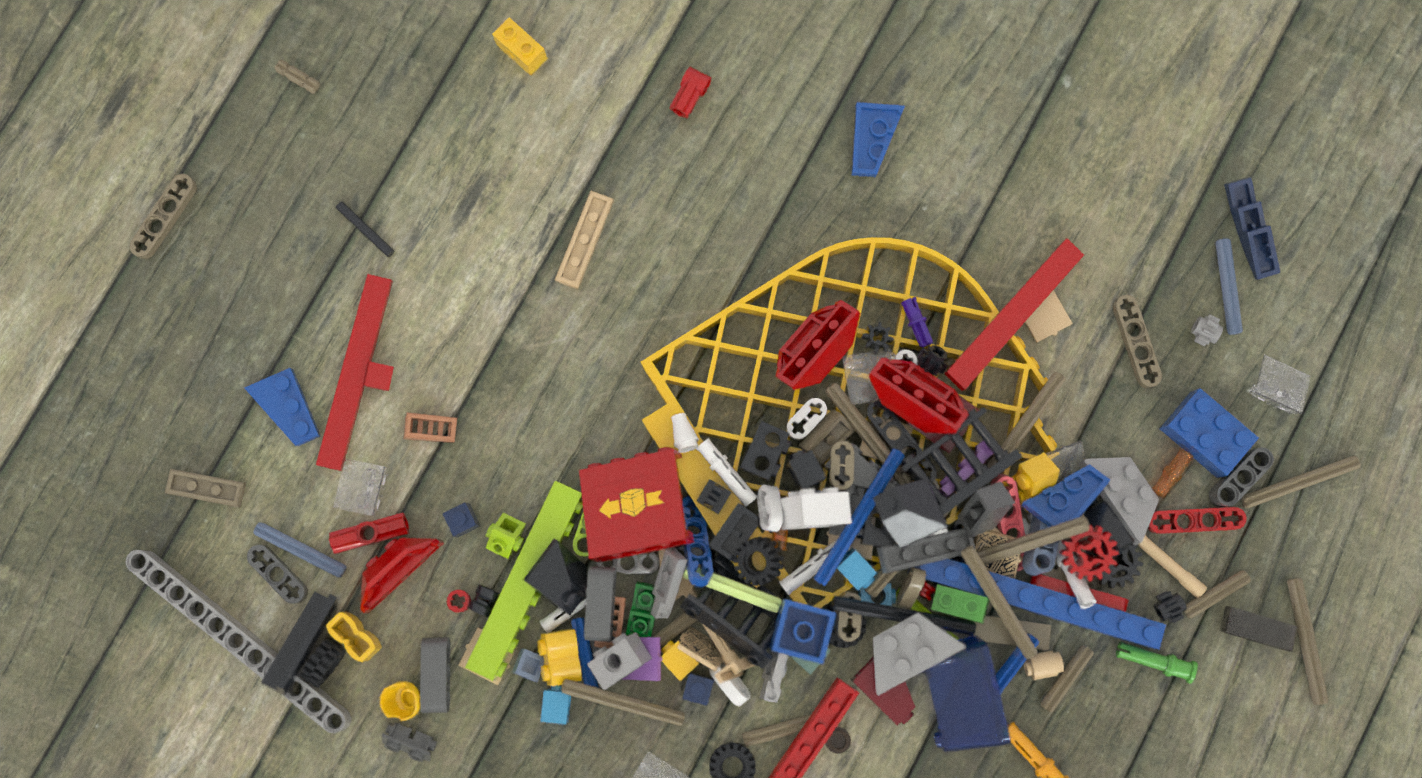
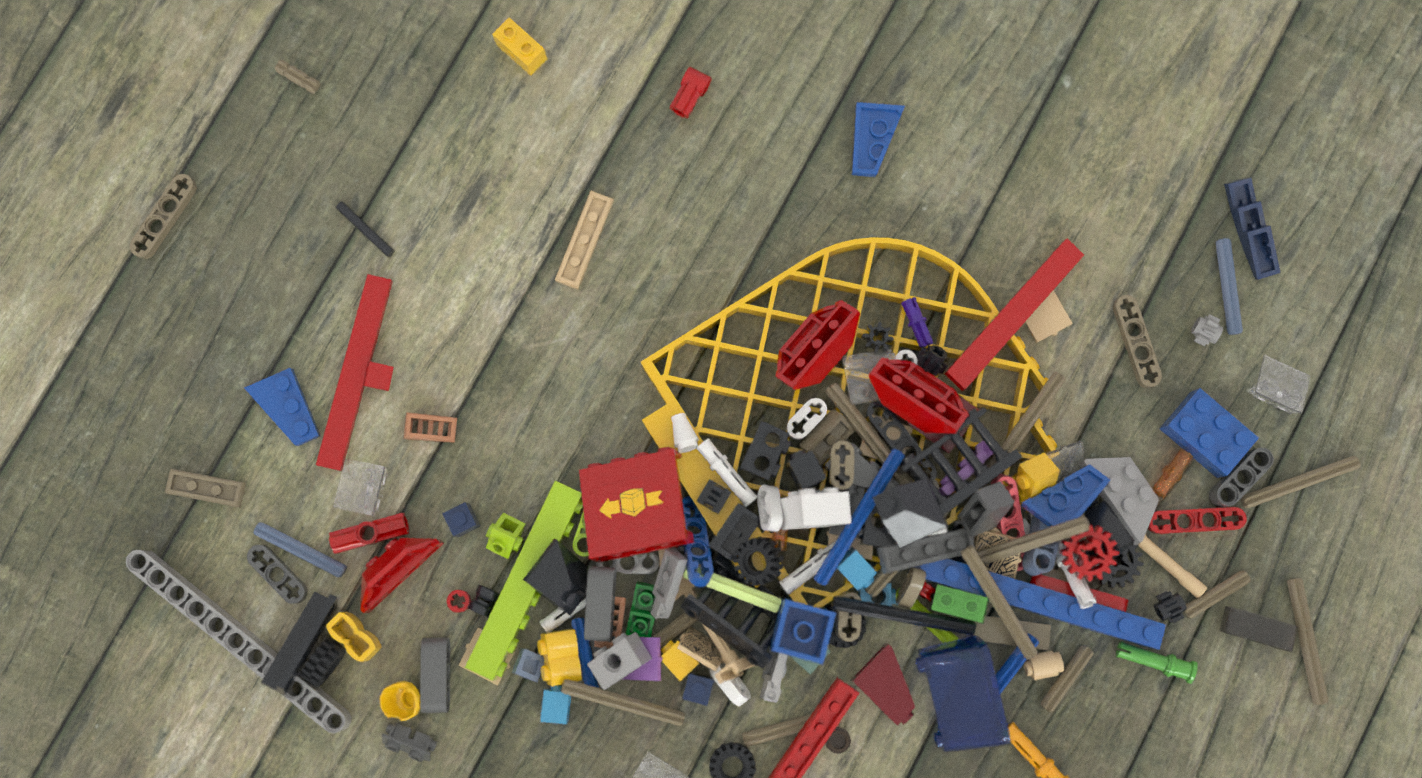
(910, 650): light grey wing -> none

